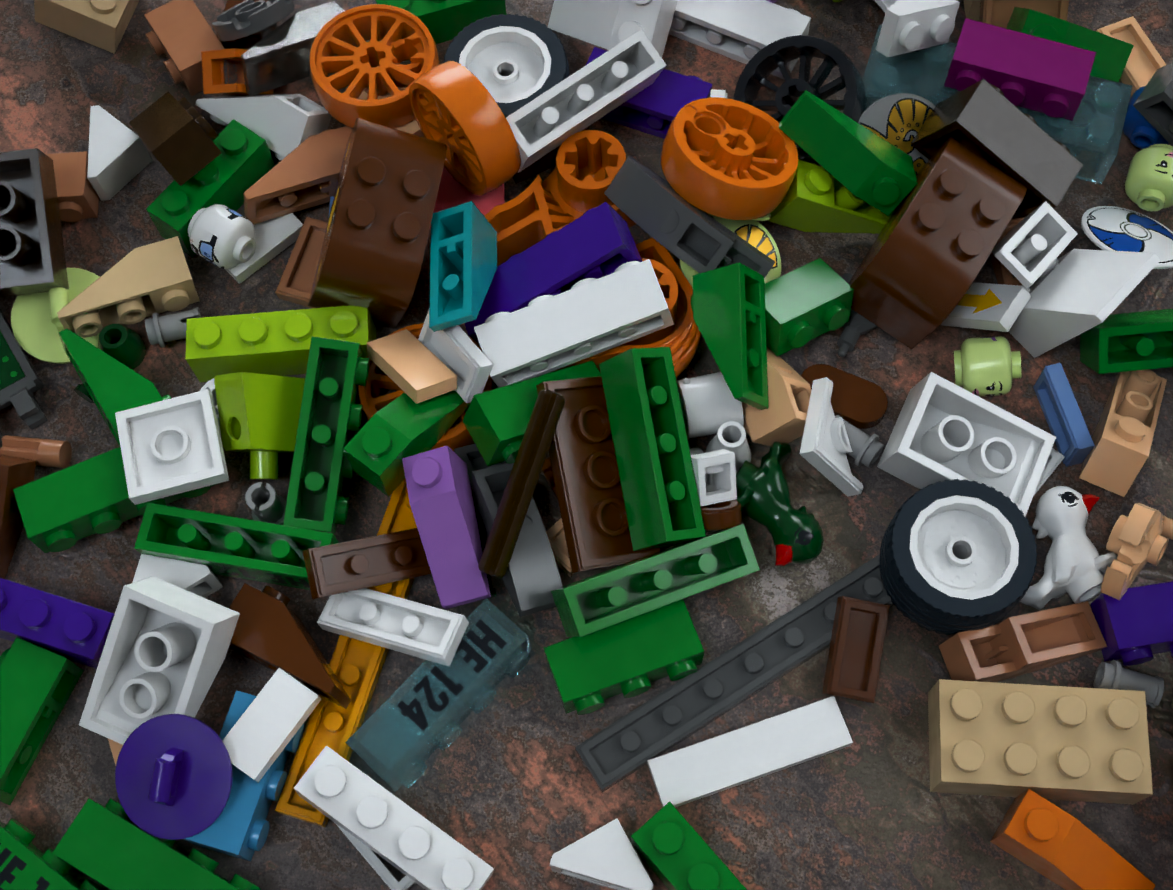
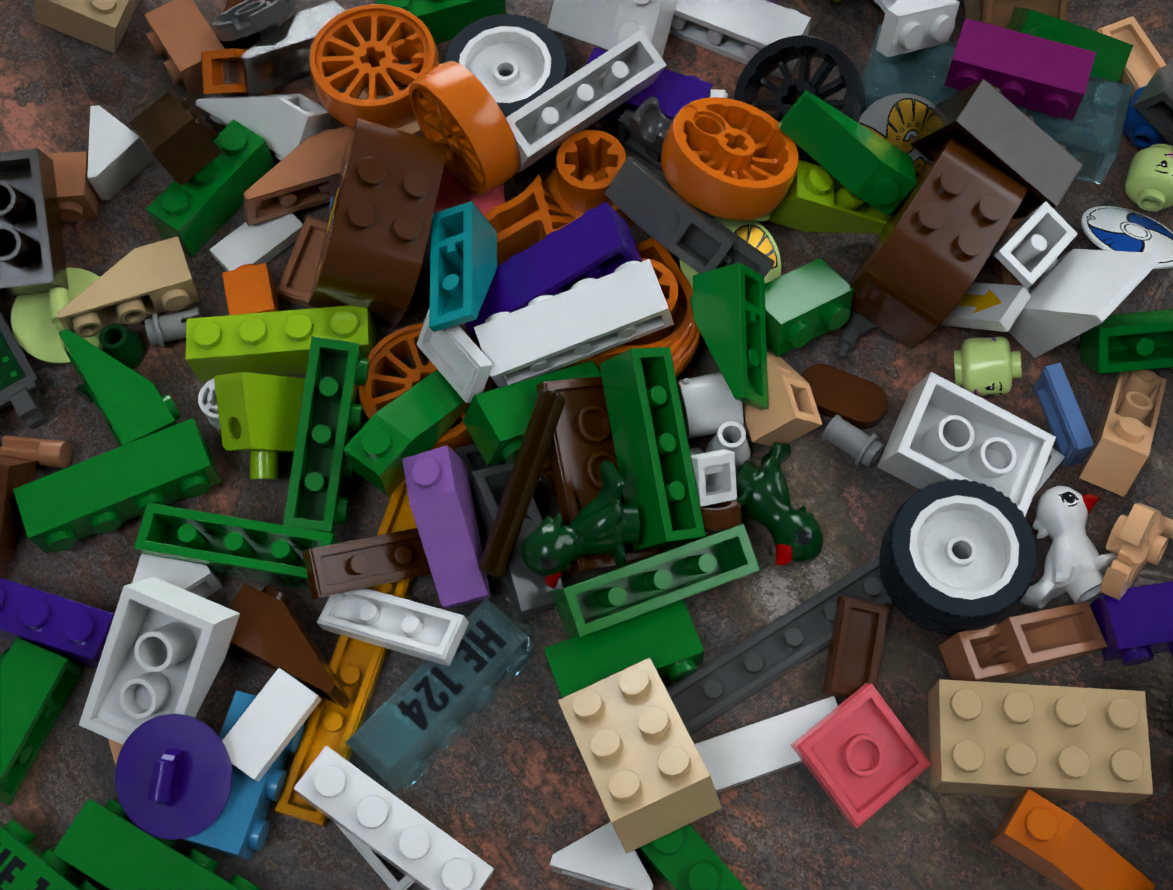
(171, 447): white plate -> none
(221, 236): white head -> none
(250, 290): none -> orange brick
(265, 503): light grey pin -> none
(412, 366): light nougat tile -> none
(598, 529): none -> dark green animal
(639, 755): none -> tan brick
(644, 131): none -> dark grey plate
(827, 441): white tile -> none
(861, 755): none -> coral tile
(1114, 676): light grey pin -> none

